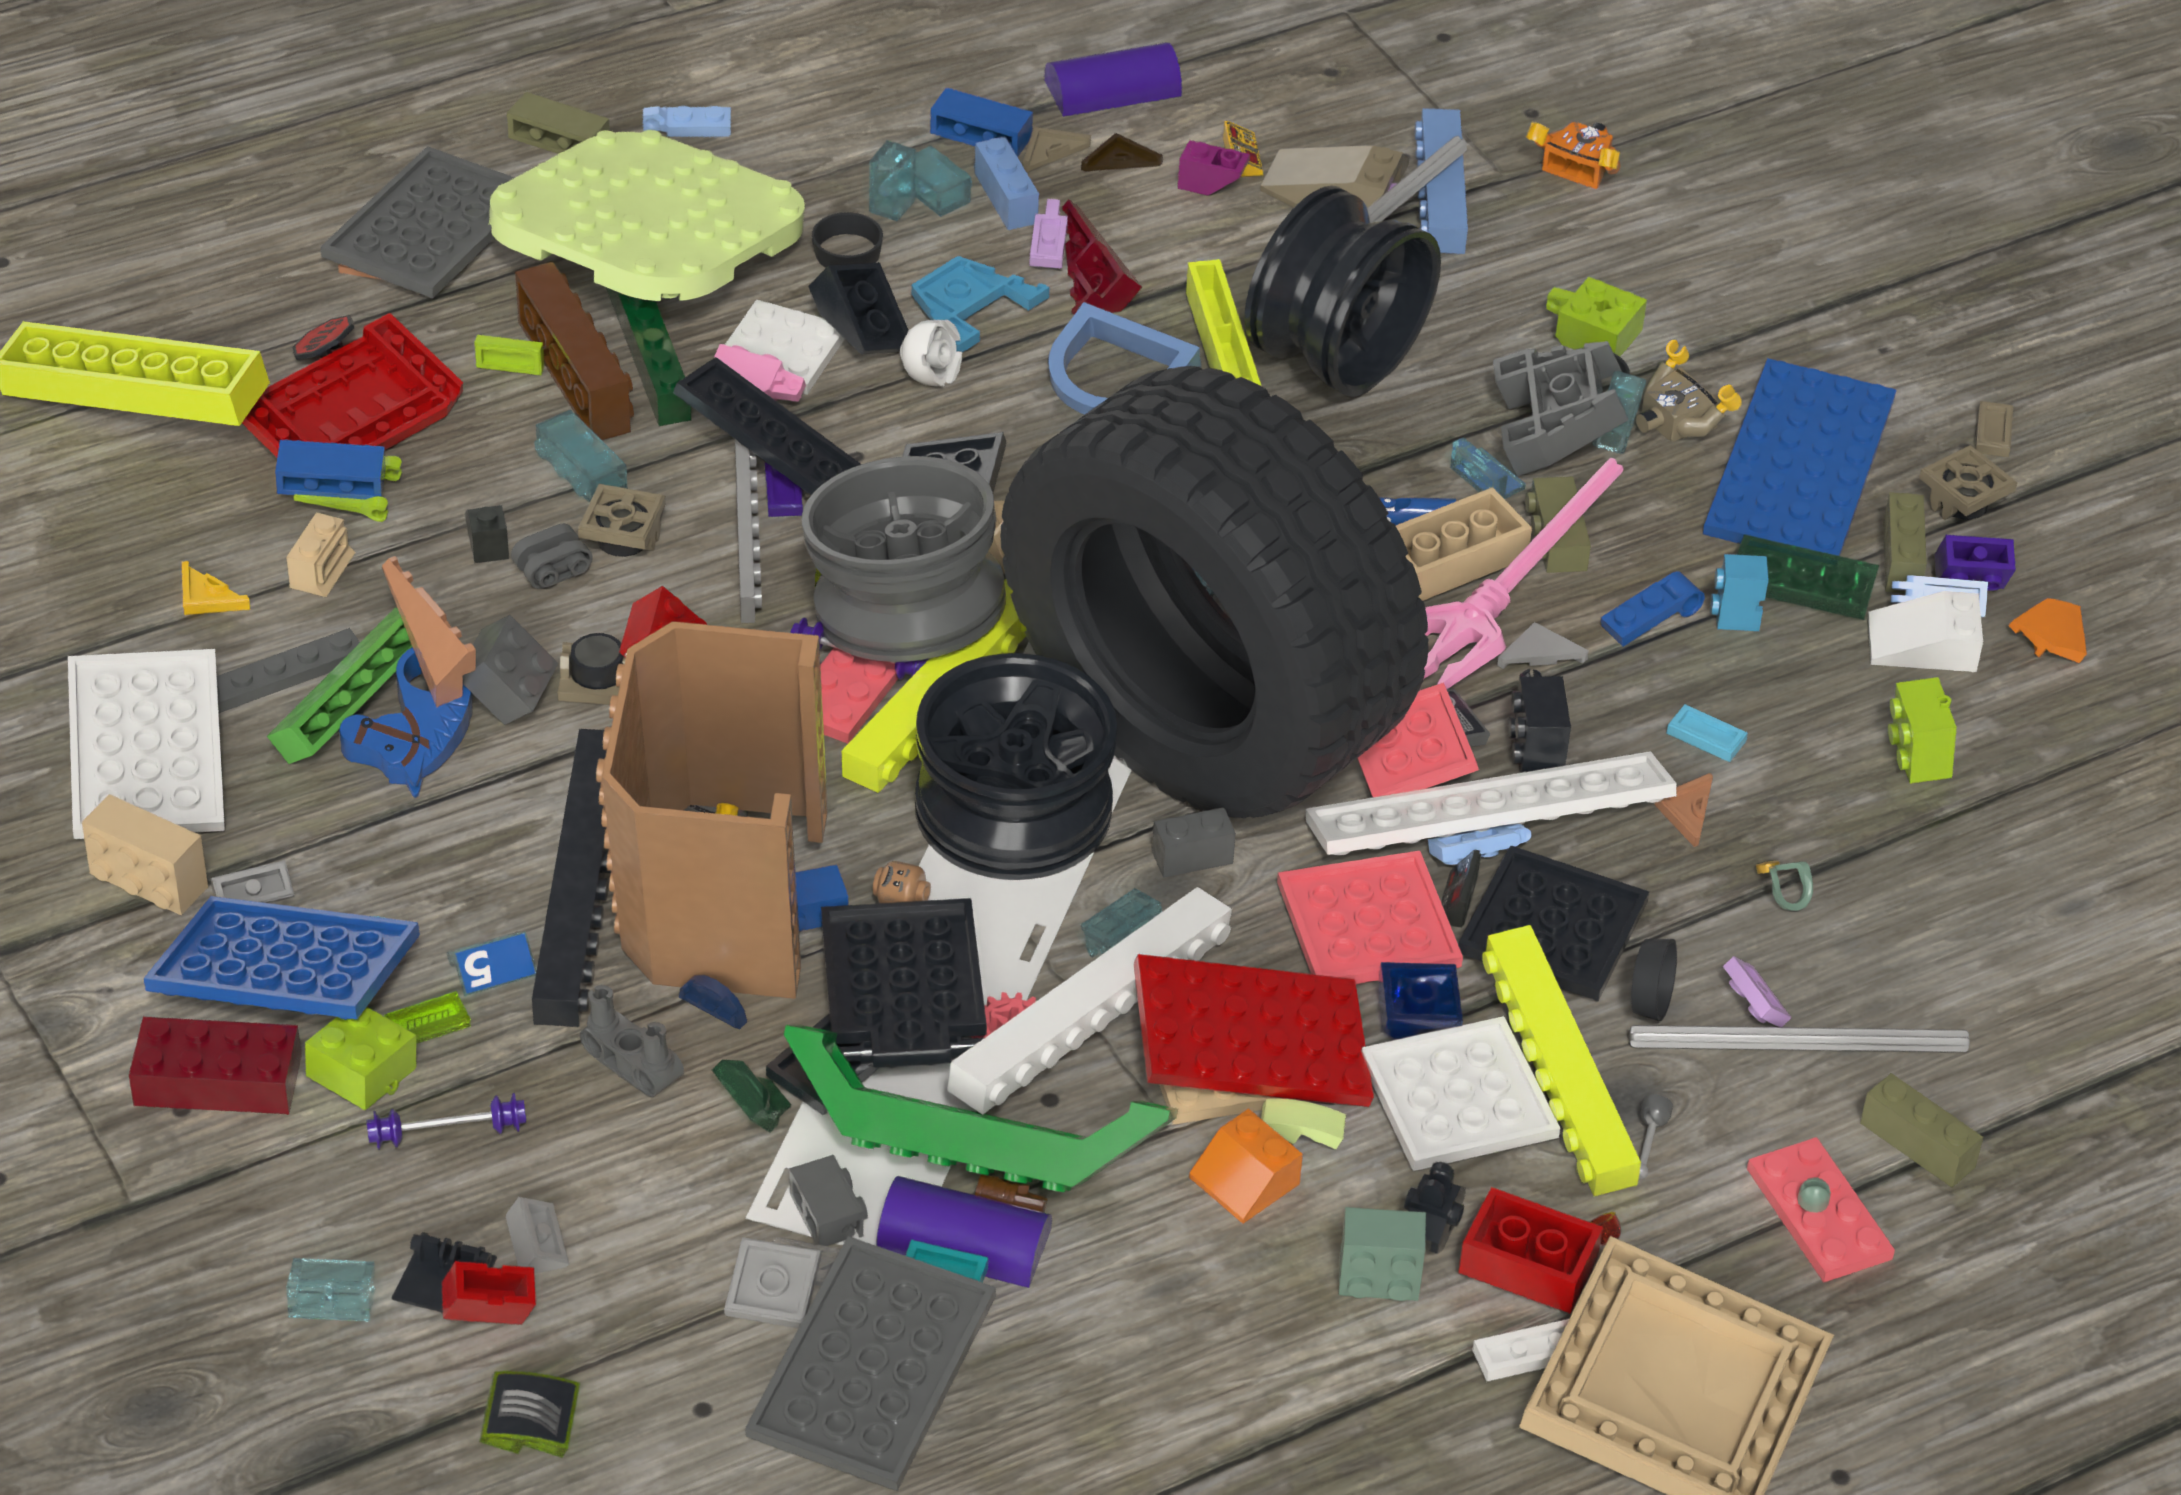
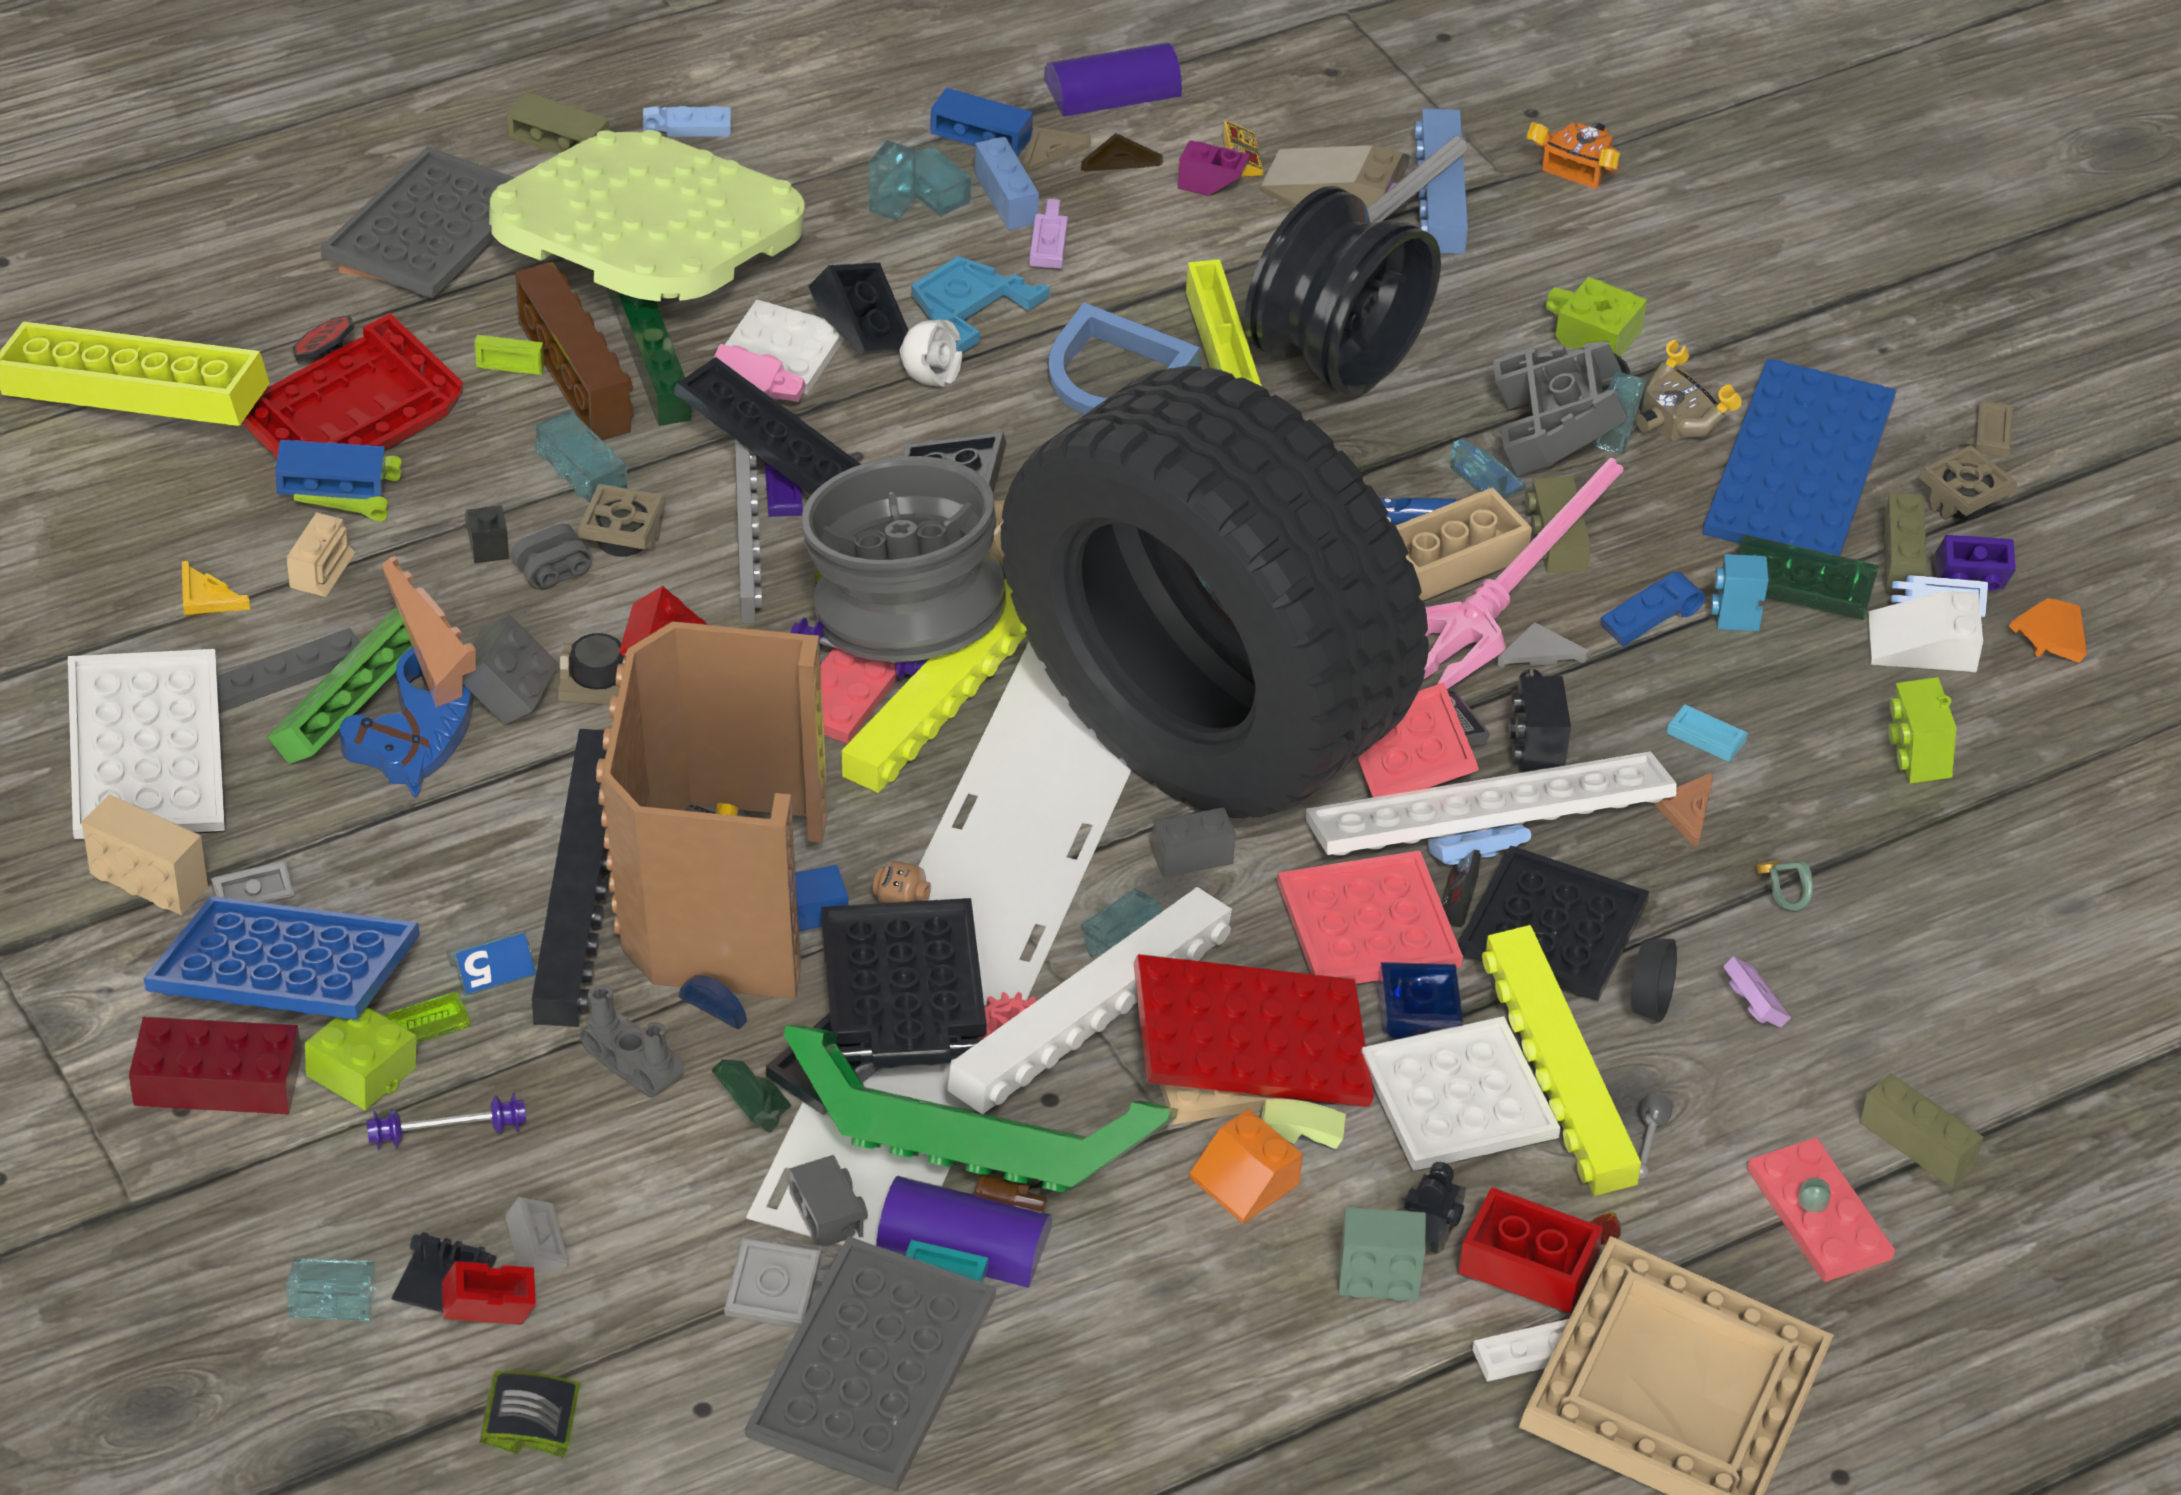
(847, 224): black tyre -> none
(1002, 764): black wheel -> none
(1095, 268): dark red wedge -> none
(1799, 1038): light grey axle -> none

